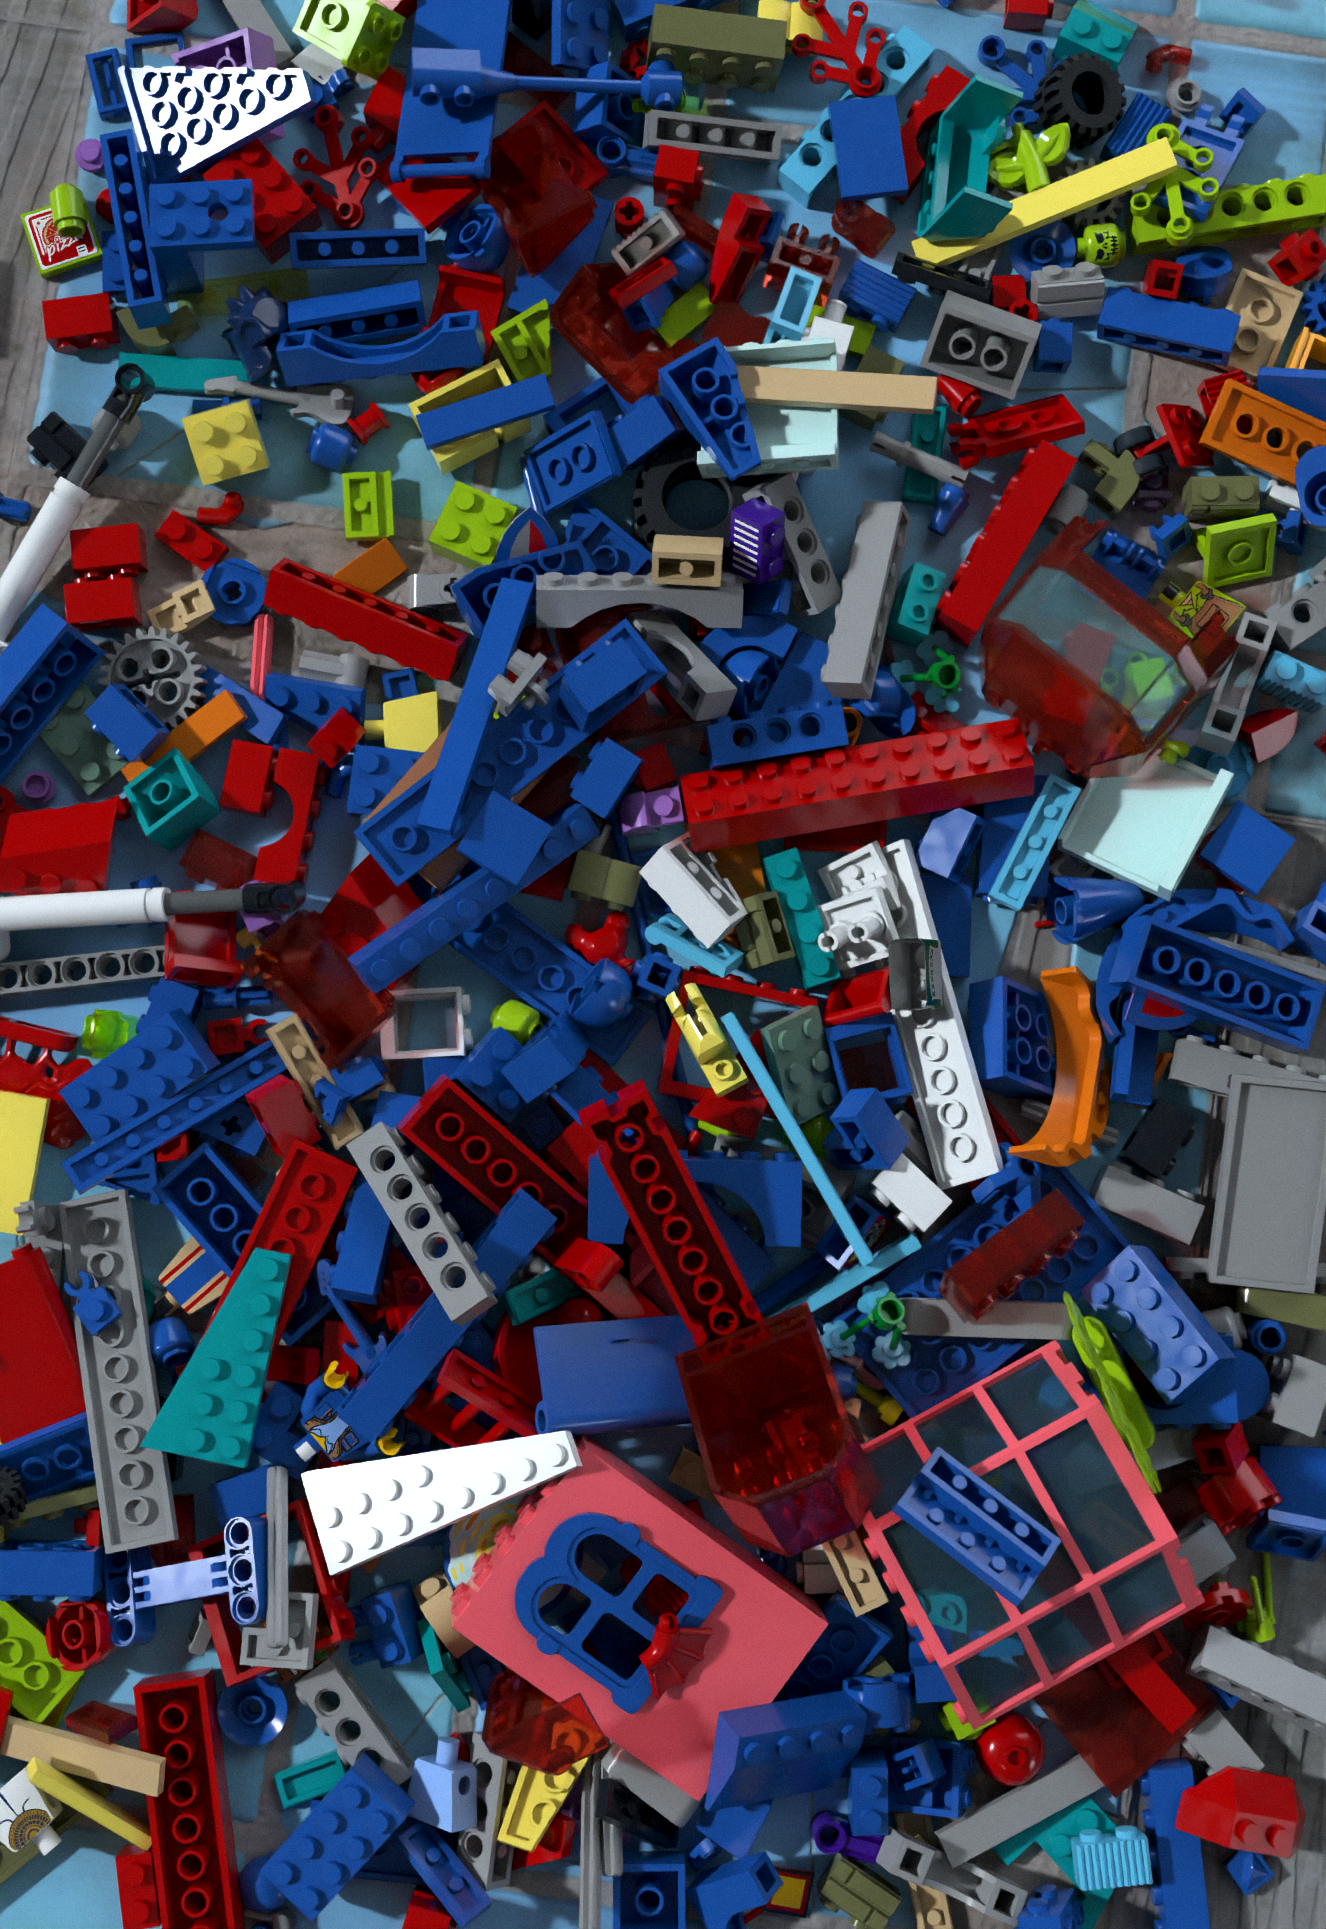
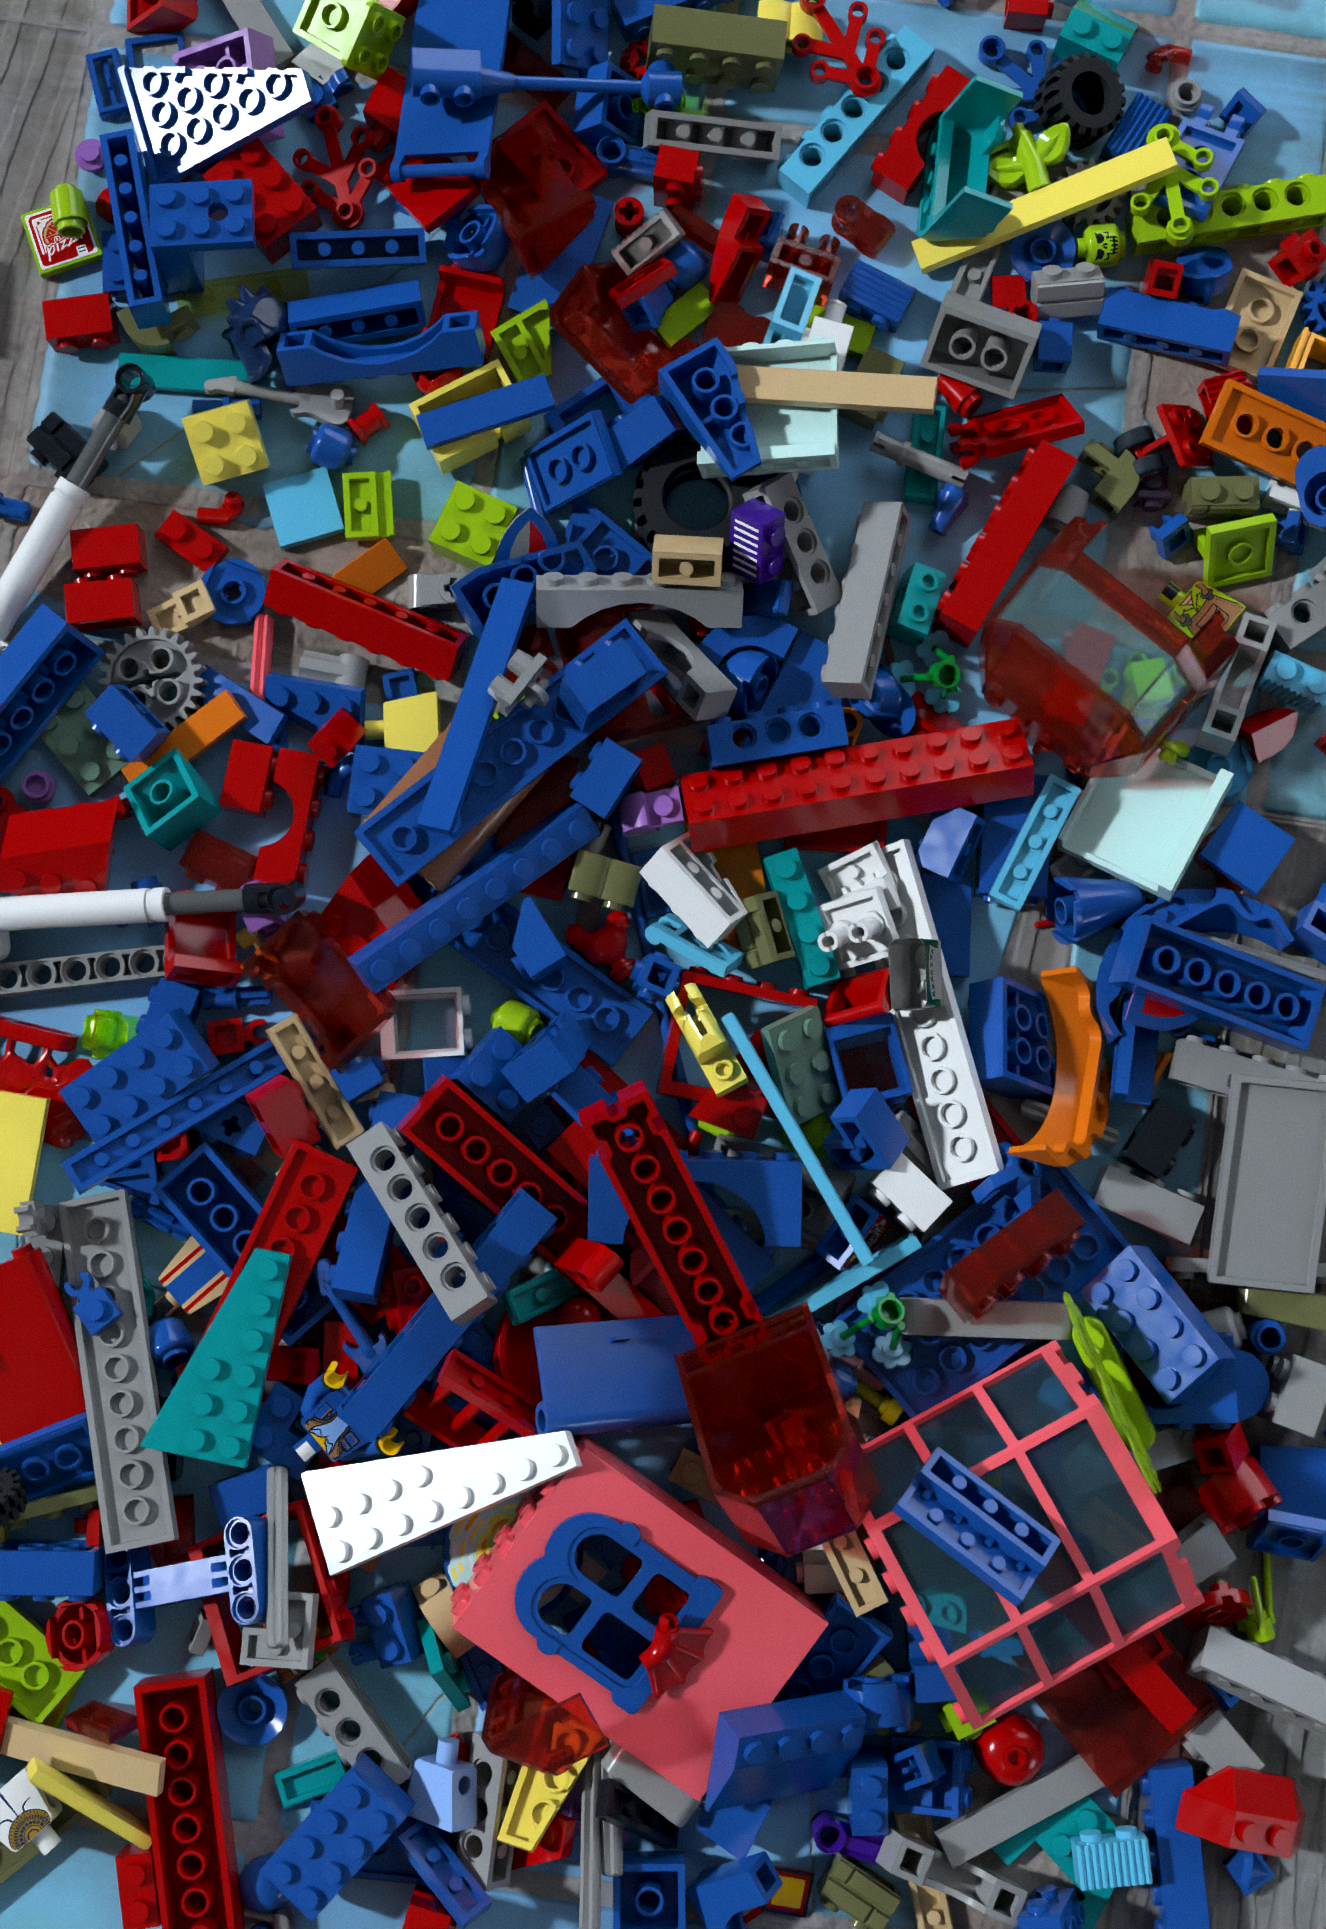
(159, 1219): none -> blue axle
(303, 508): none -> medium azure tile
(332, 1101): blue tile -> none
(504, 838): blue tile -> none
(536, 945): none -> blue slope
(603, 996): blue cylinder -> none
(703, 1854): blue tile -> none
(868, 148): blue tile -> none
(940, 278): black plate -> none
(1129, 562): blue hinge -> none

